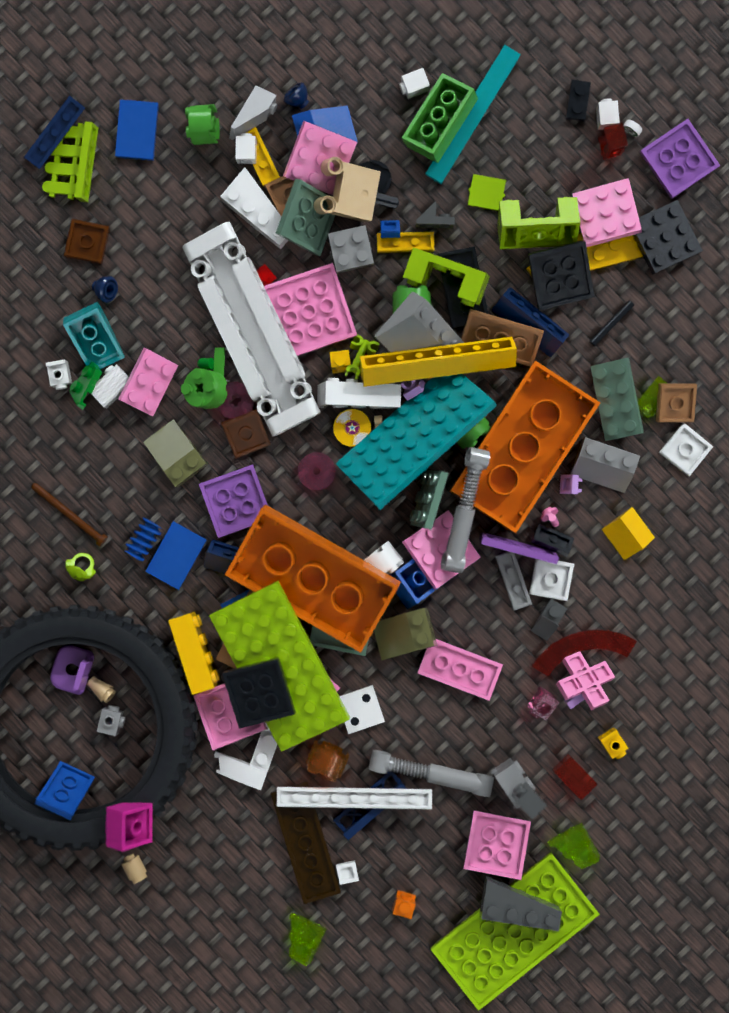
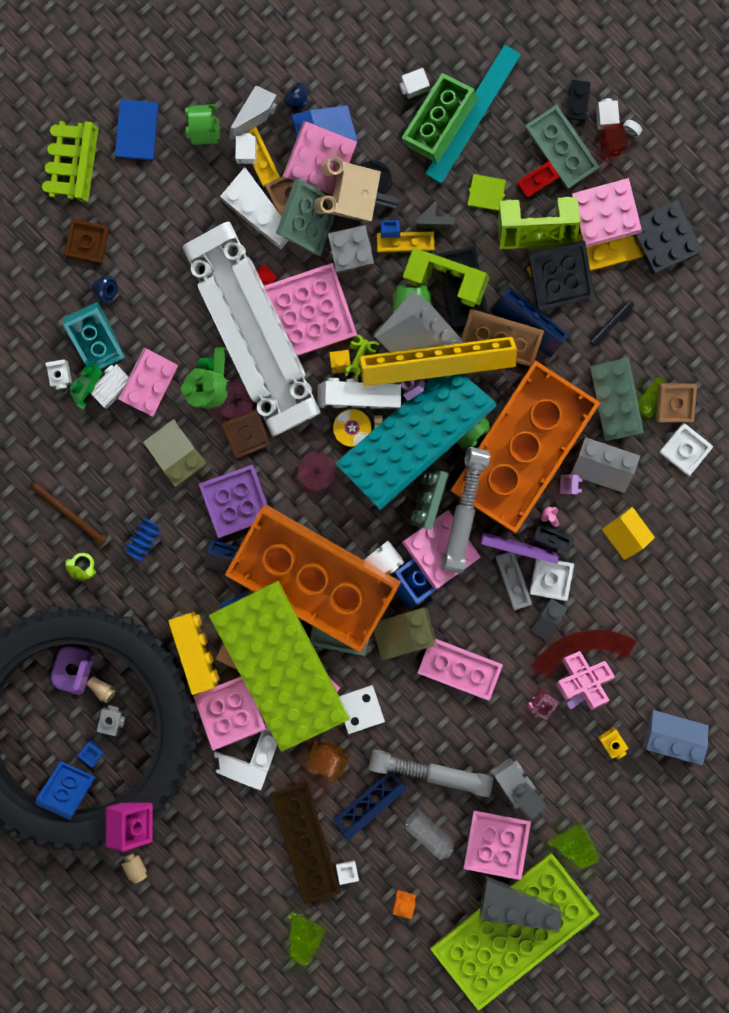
(54, 132): dark blue panel -> none
(90, 754): none -> blue tile
(176, 555): blue tile -> none
(259, 692): black plate -> none
(354, 797): white tile -> none
(429, 834): none -> clear brick
(538, 179): none -> red plate
(562, 146): none -> sand green plate
(574, 776): clear red panel -> none
(676, 737): none -> sand blue slope
(679, 158): medium lavender plate -> none

